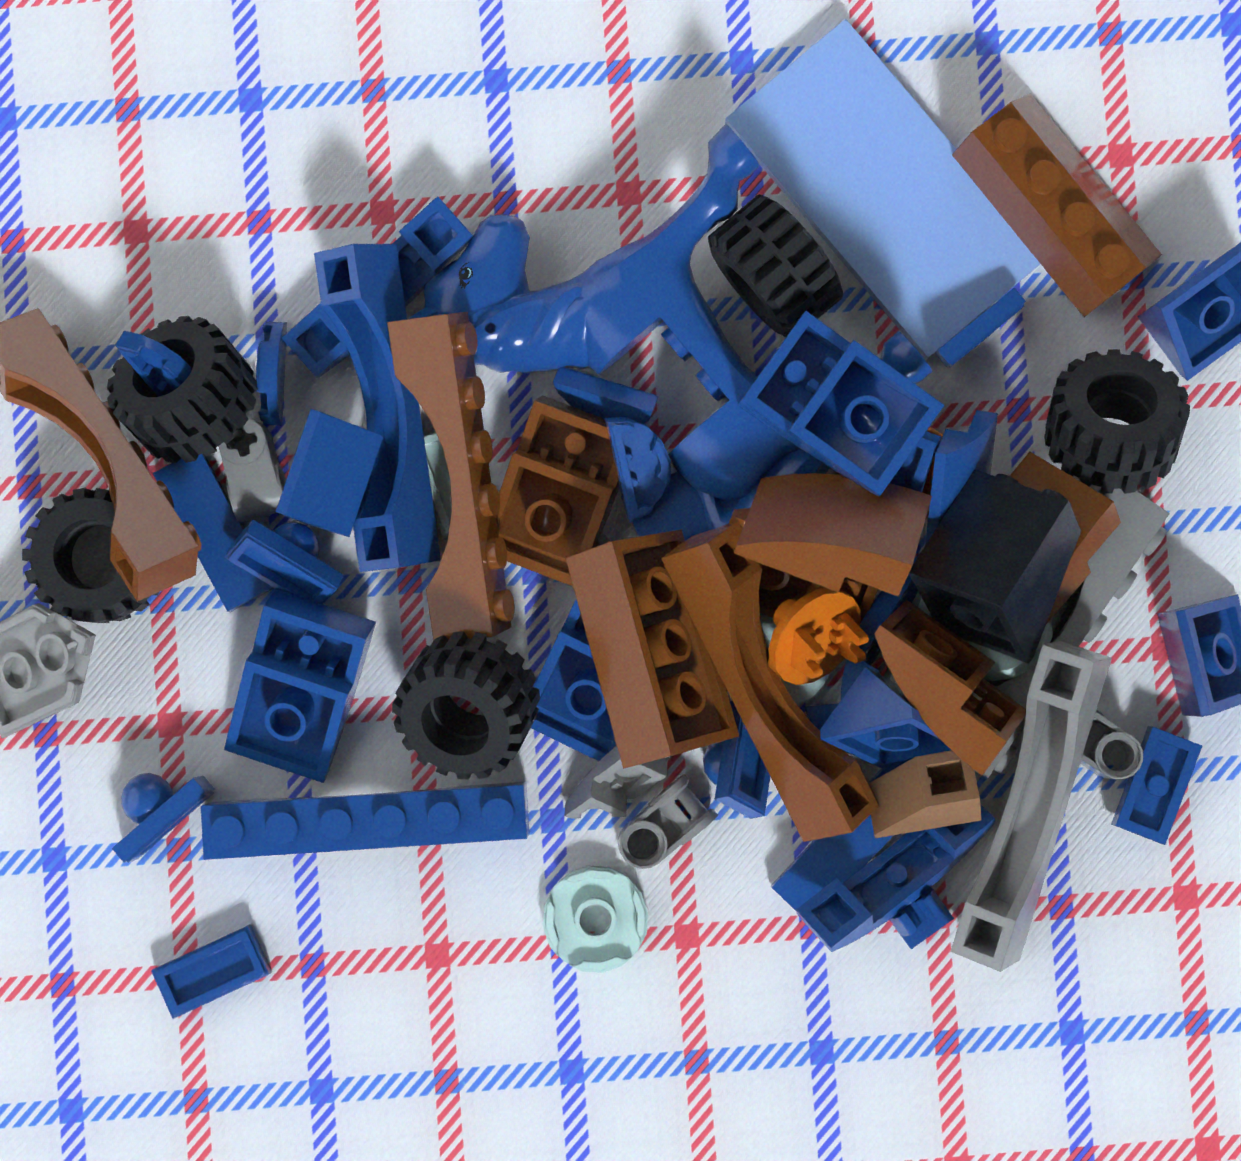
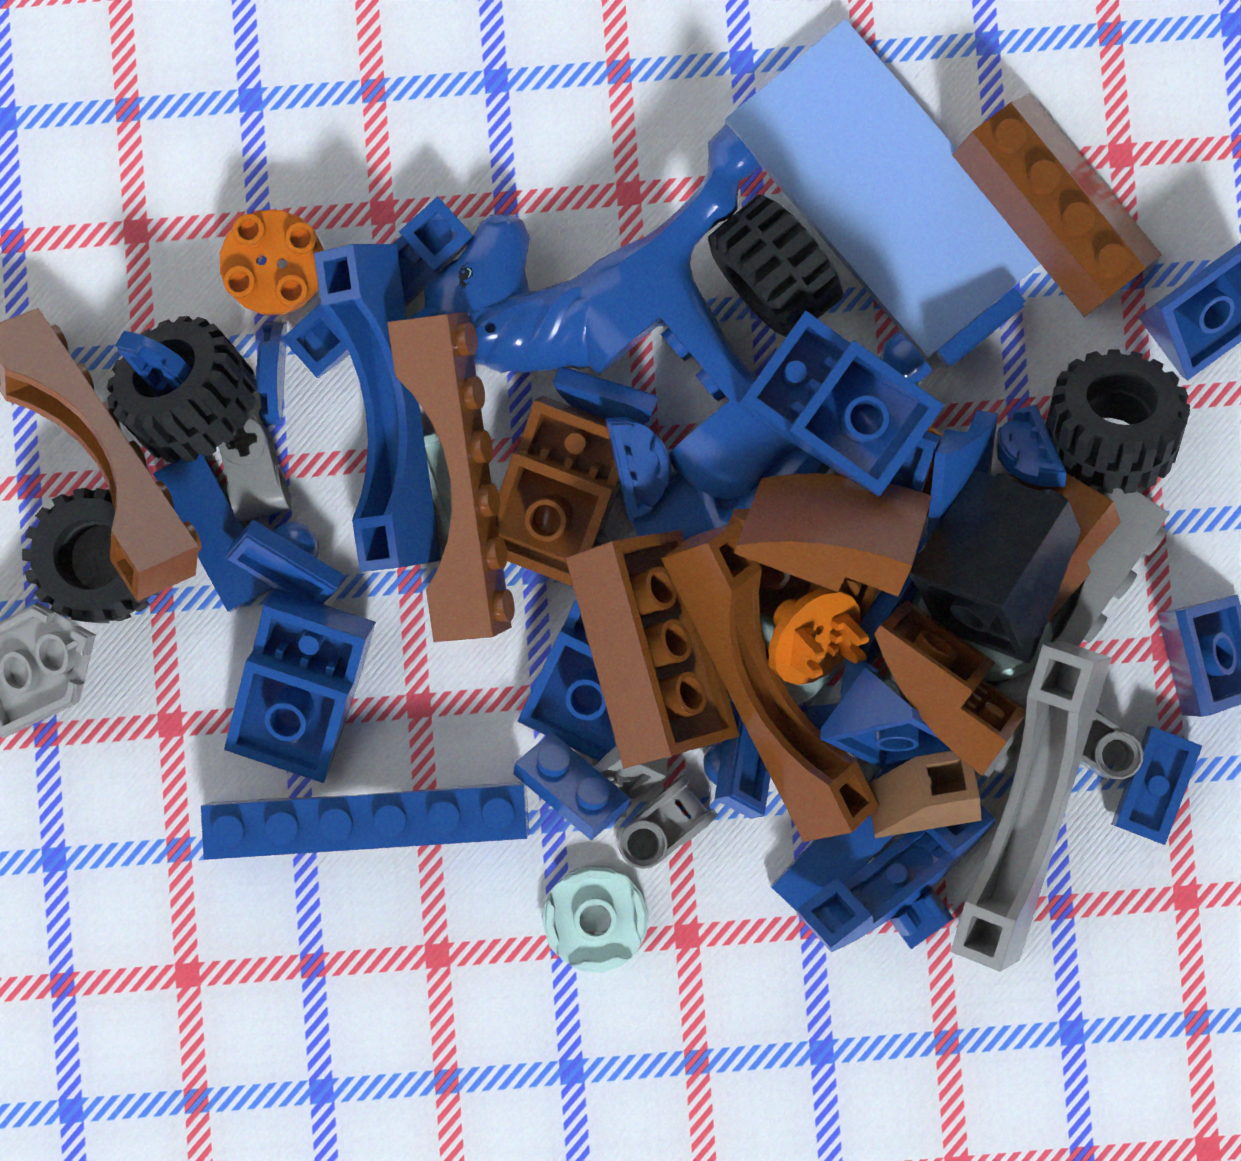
(151, 804): blue tile -> none
(211, 971): blue tile -> none
(266, 286): none -> orange plate
(329, 473): blue slope -> none
(449, 734): black tyre -> none
(571, 786): none -> blue plate
(1028, 449): none -> blue tile

